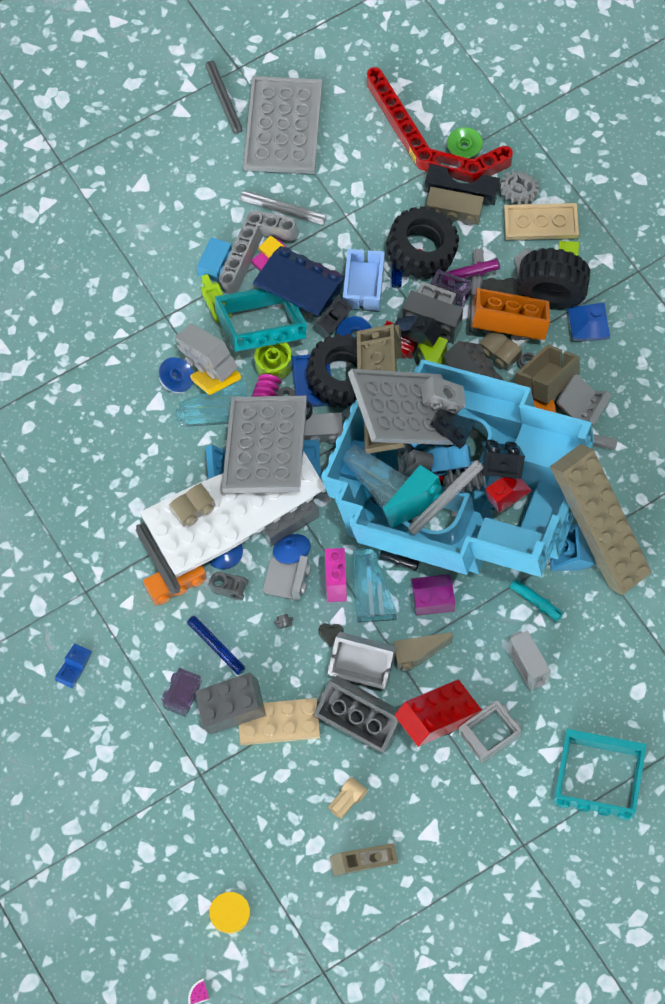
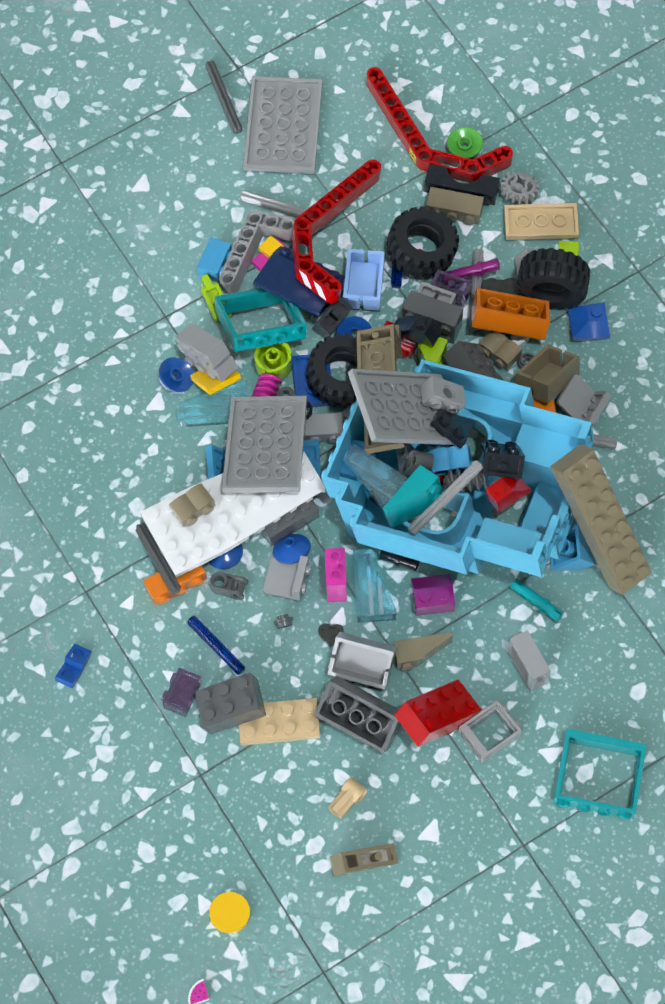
(317, 216): none -> red beam

